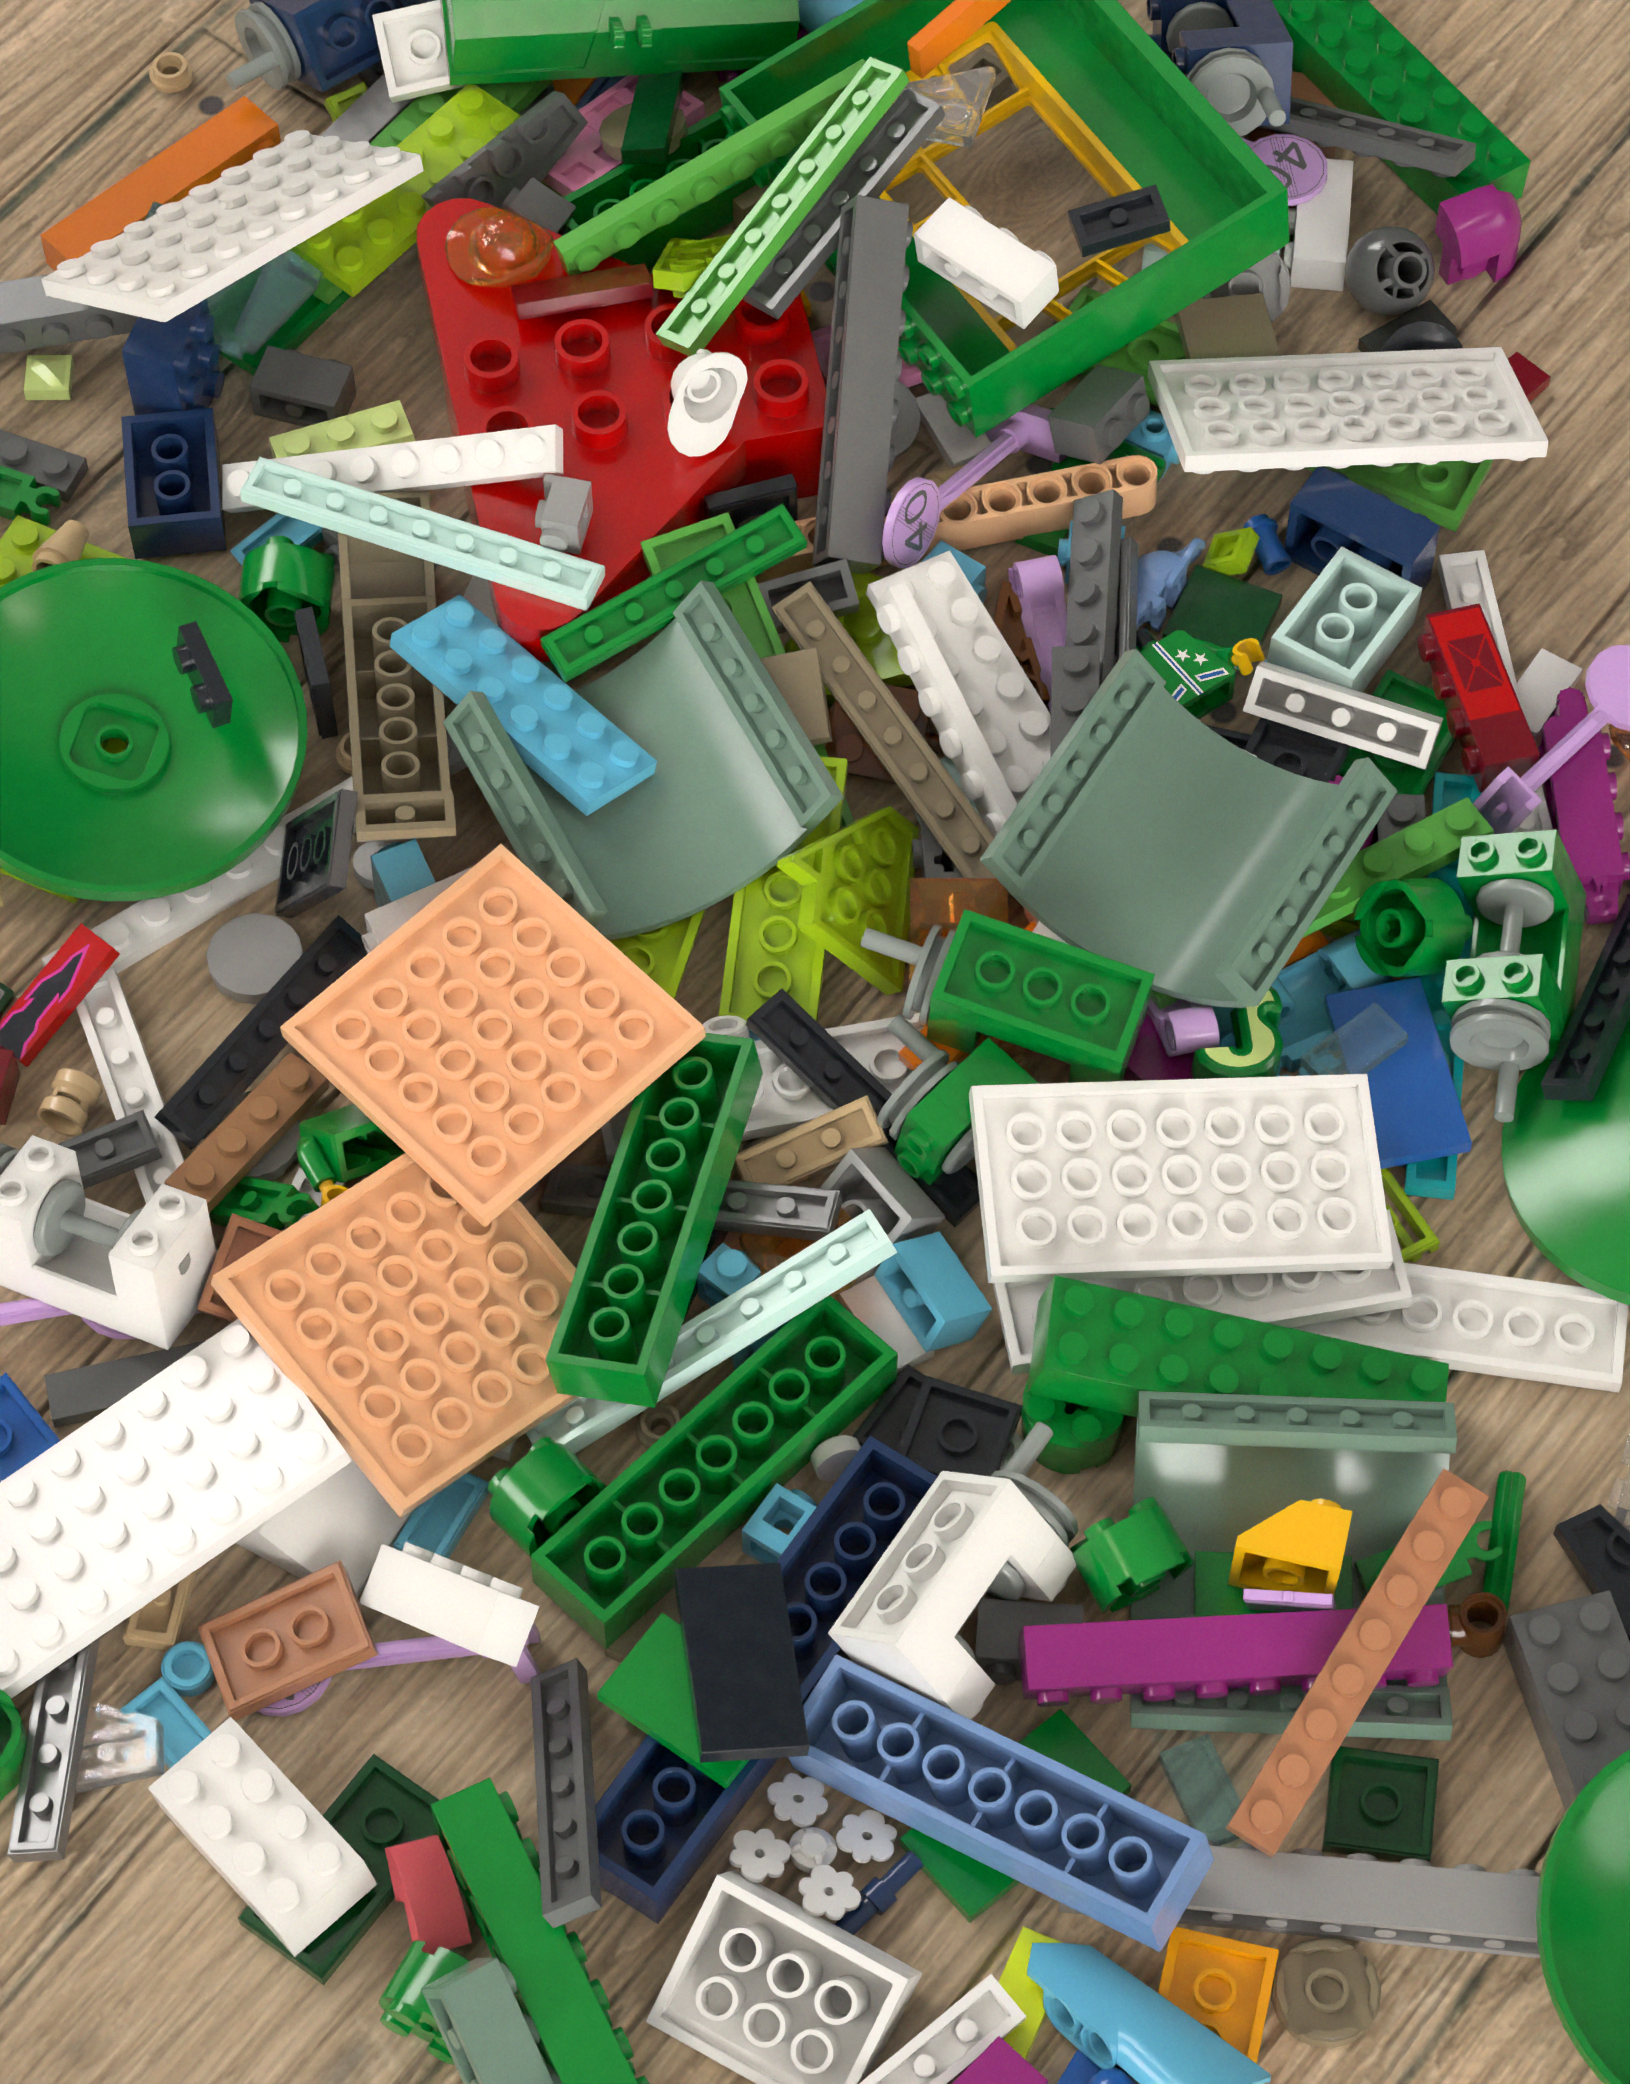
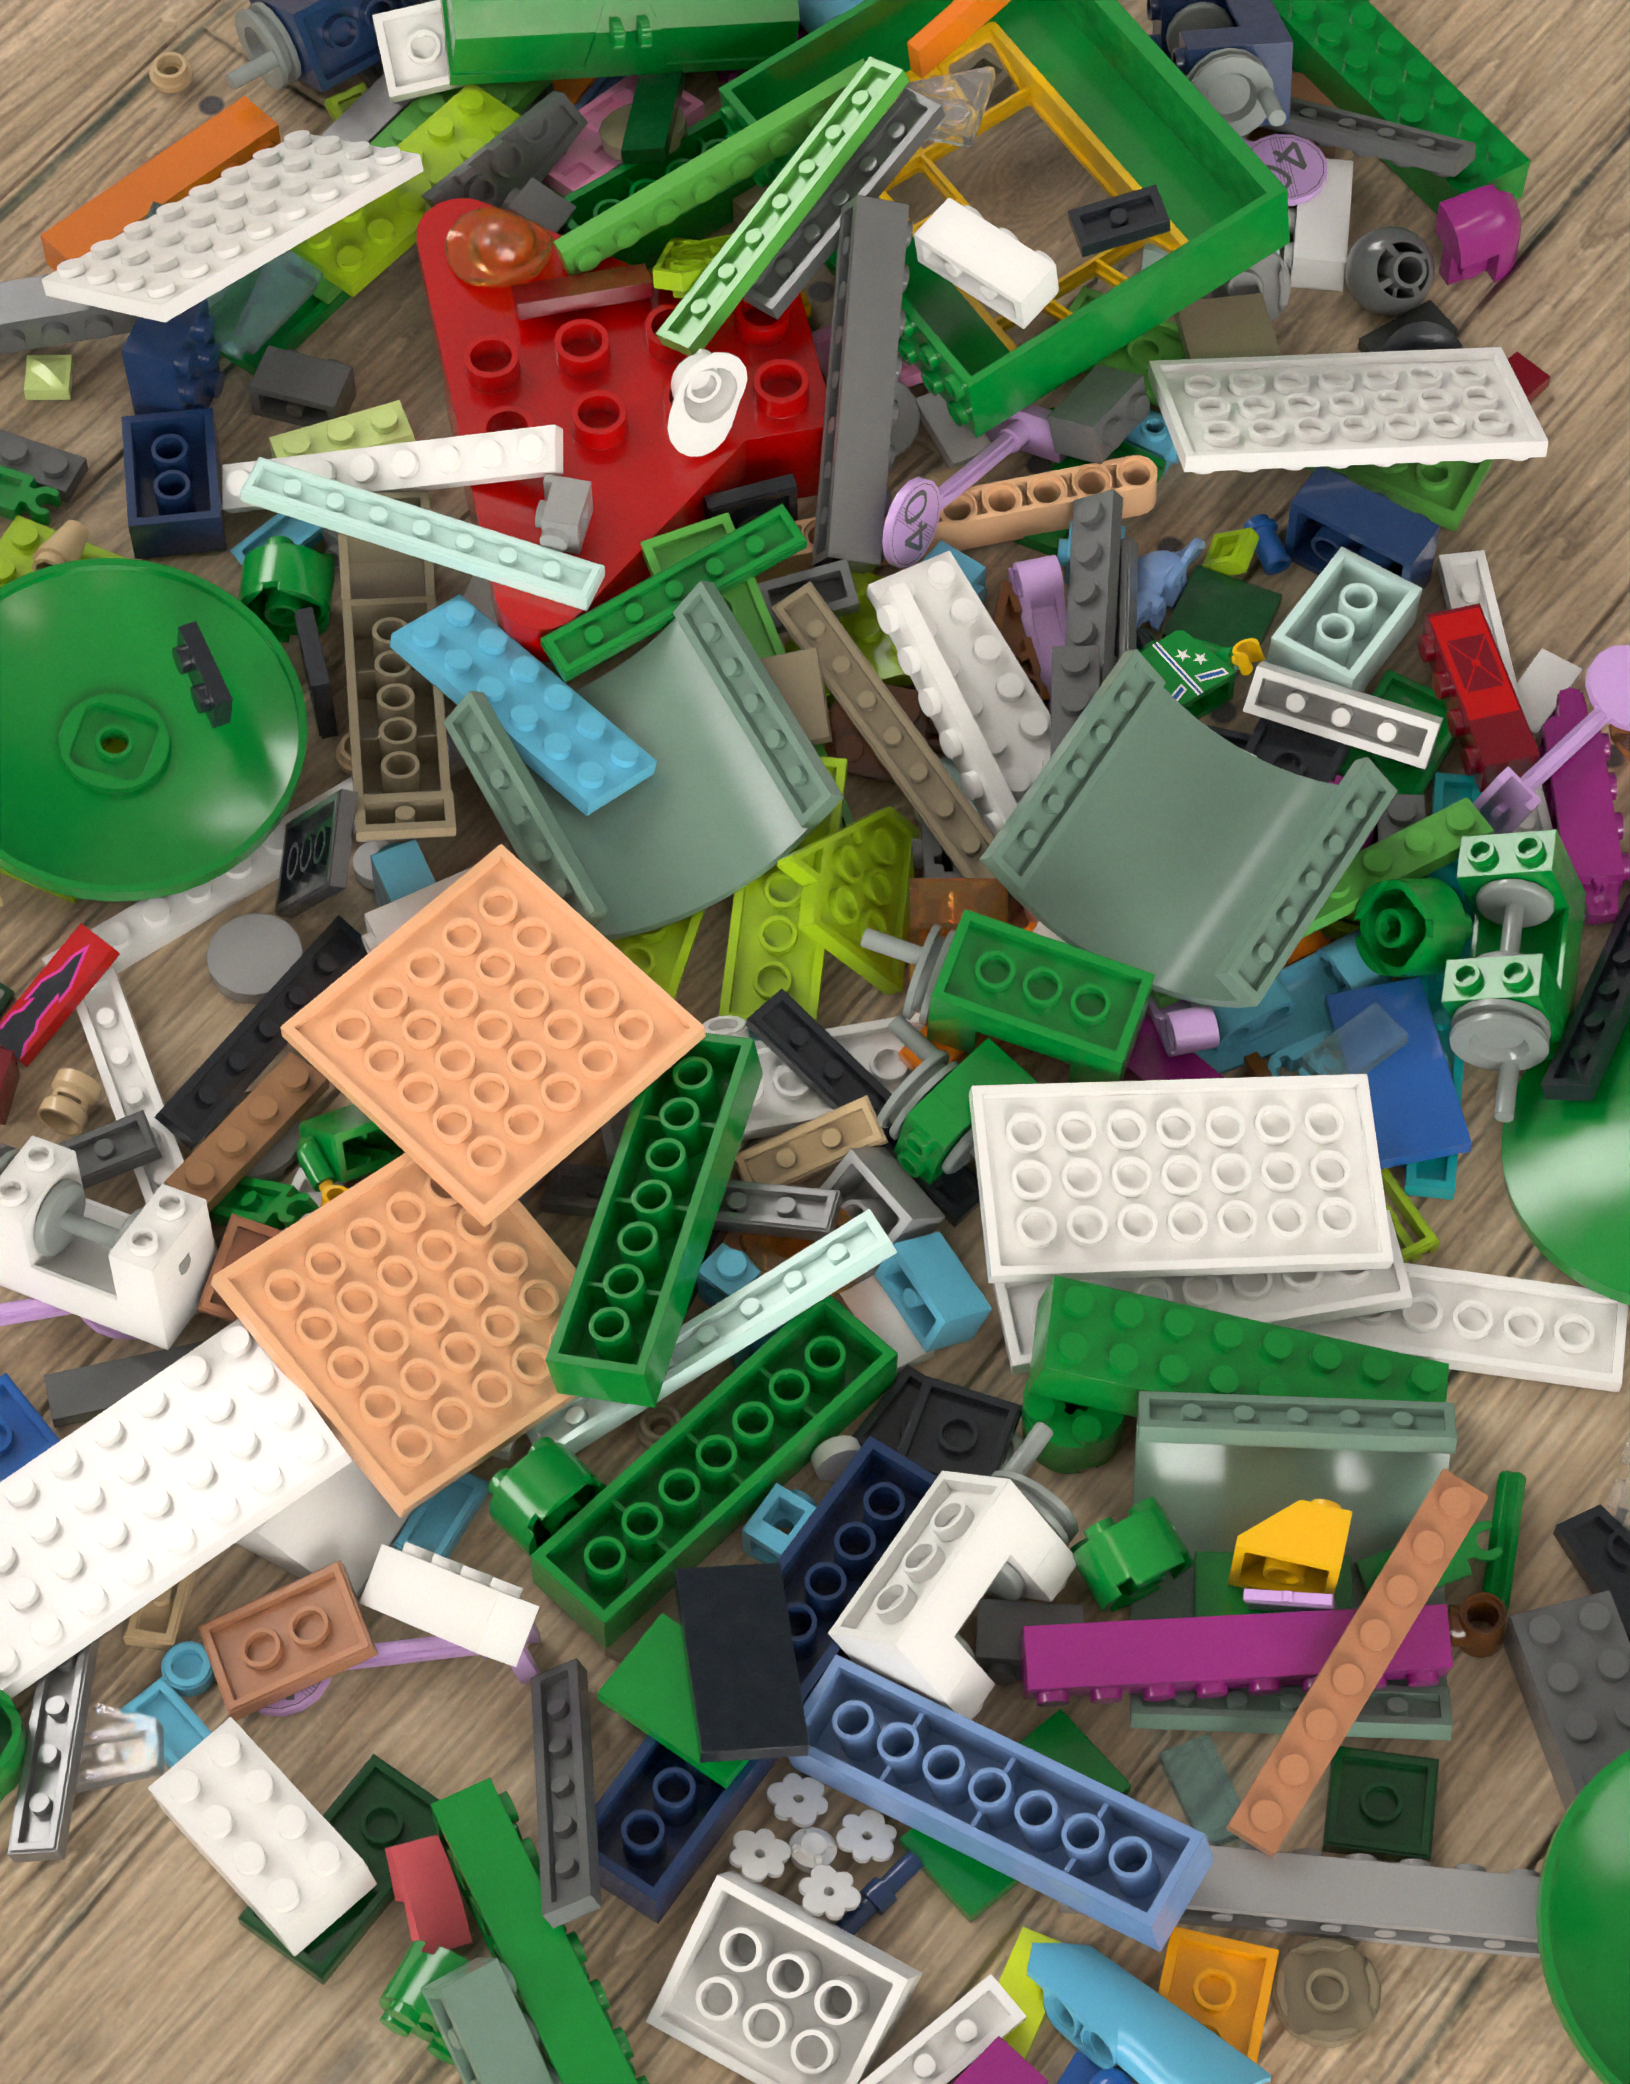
(1256, 1043): green animal -> none

